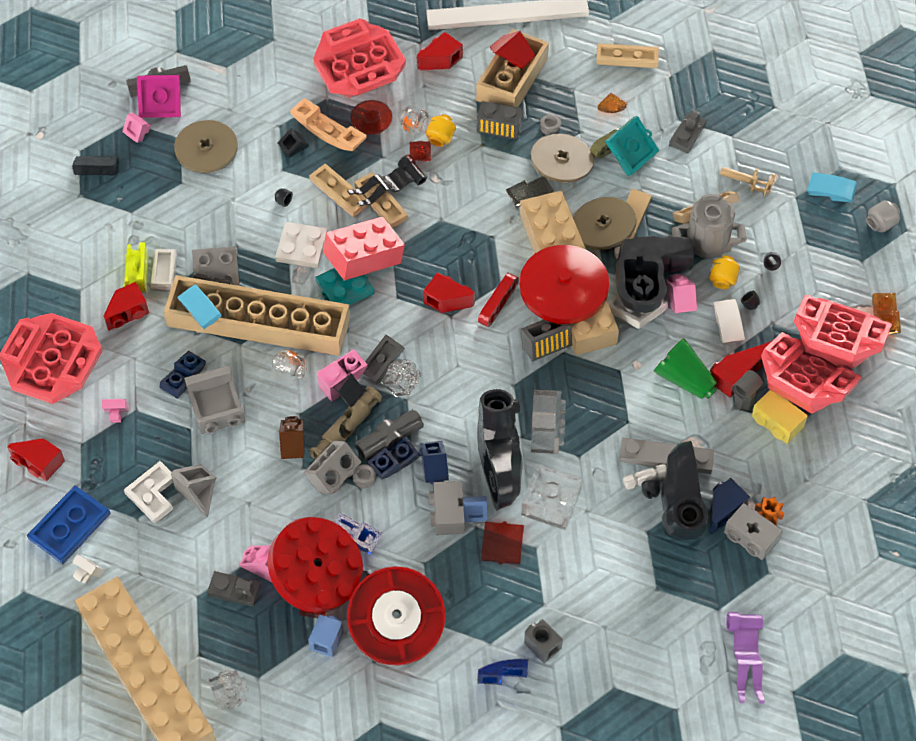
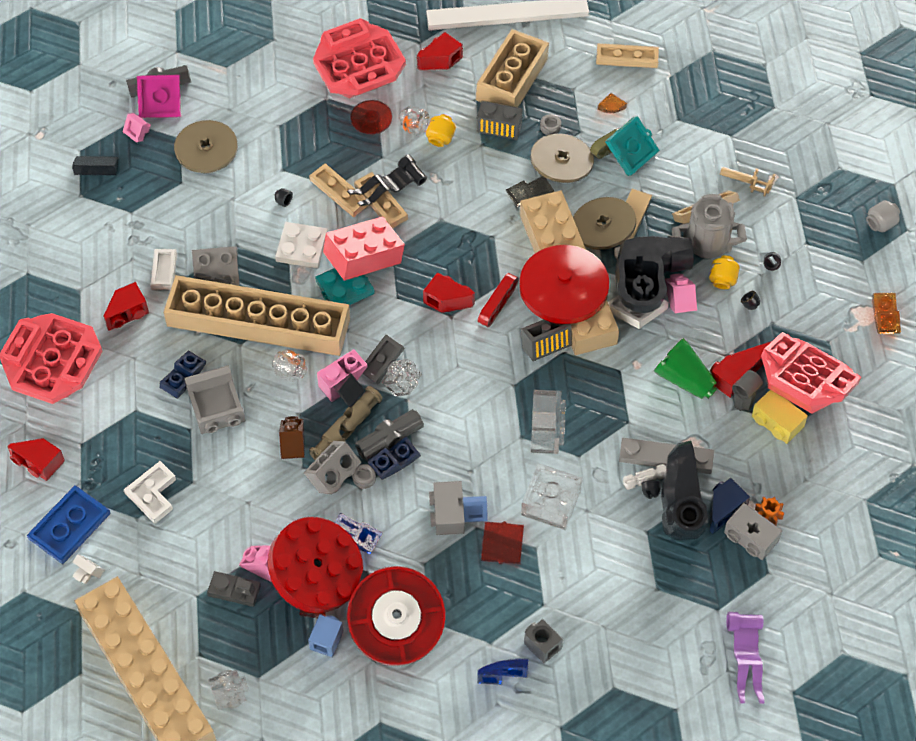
(115, 407): bright pink tile -> none
(136, 266): neon yellow hinge -> none
(195, 485): light grey slope -> none
(199, 306): medium azure slope -> none
(292, 143): black slope -> none
(325, 128): light nougat slope -> none
(420, 150): clear red plate -> none
(434, 462): dark blue slope -> none
(500, 446): black piece -> none
(514, 49): red slope -> none
(687, 132): dark grey hinge -> none
(729, 321): white slope -> none
(834, 186): medium azure slope -> none
(839, 331): coral piece -> none

